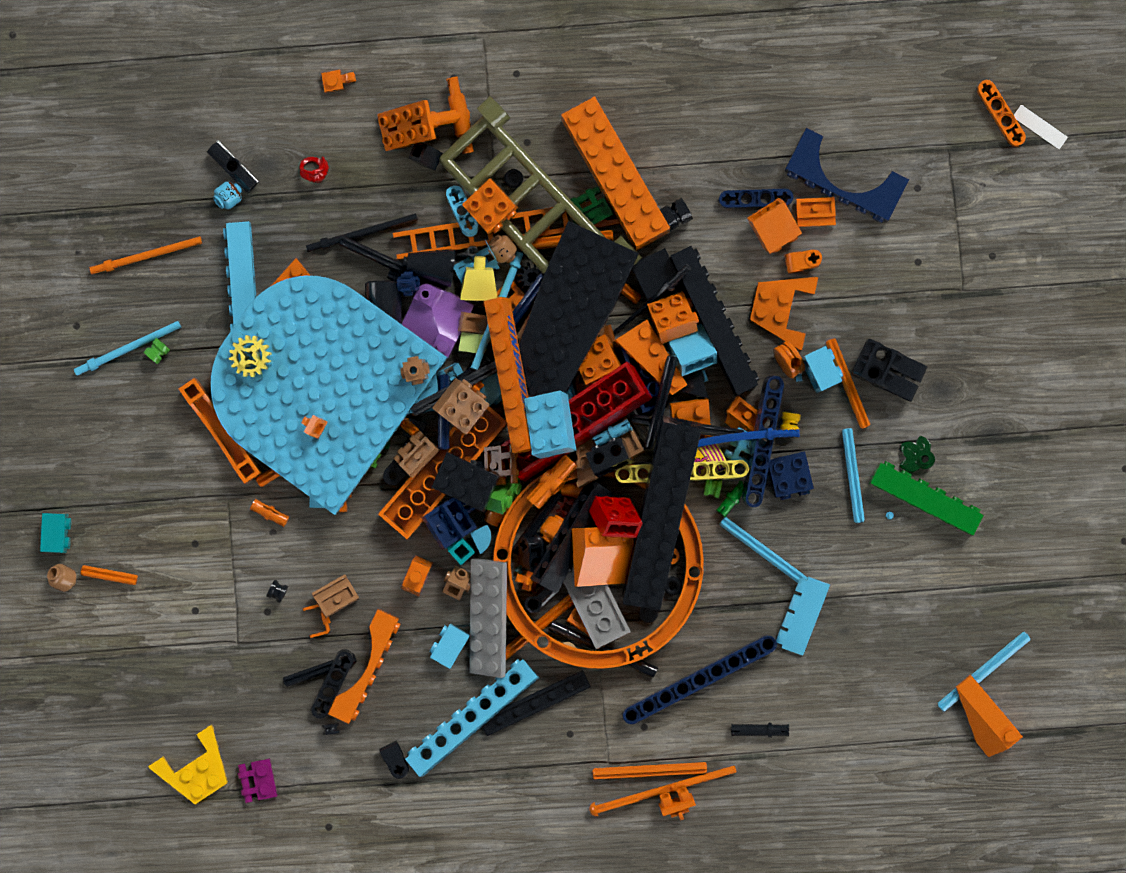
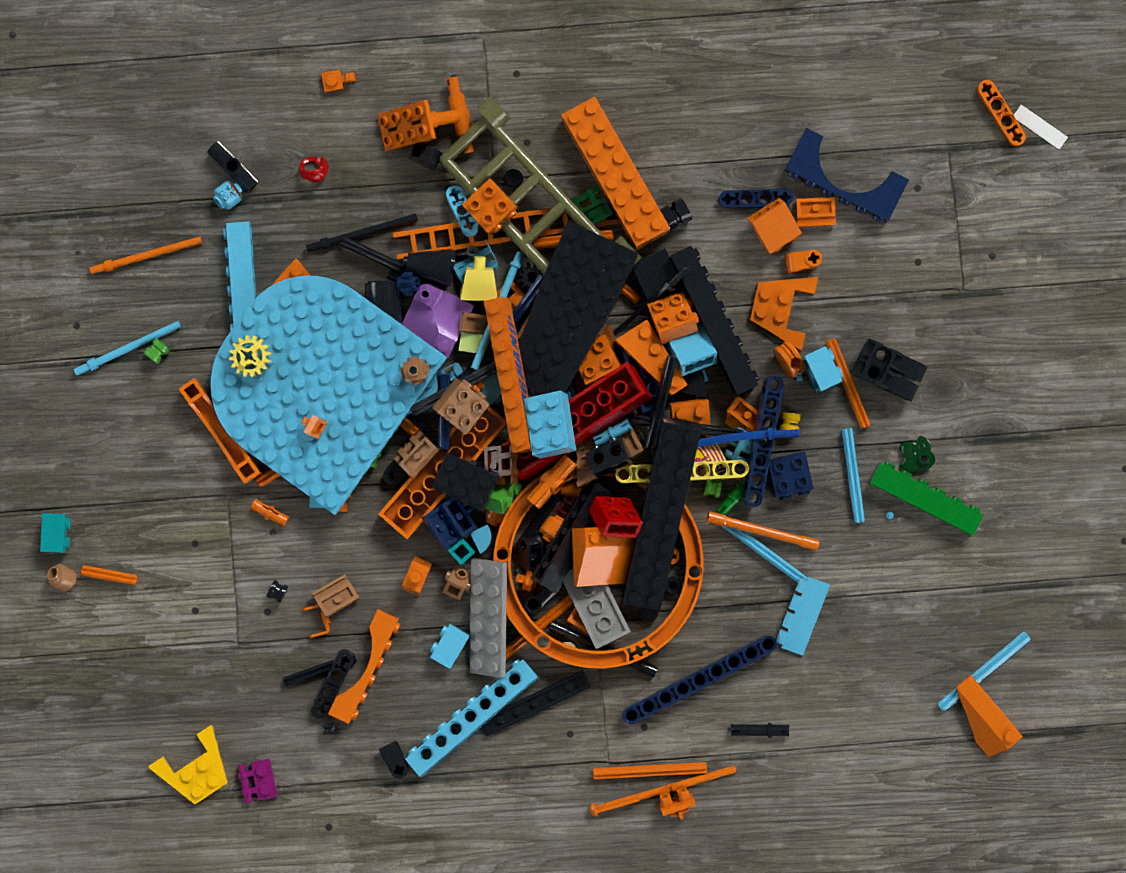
(502, 248): medium nougat head -> none
(723, 520): none -> orange piece

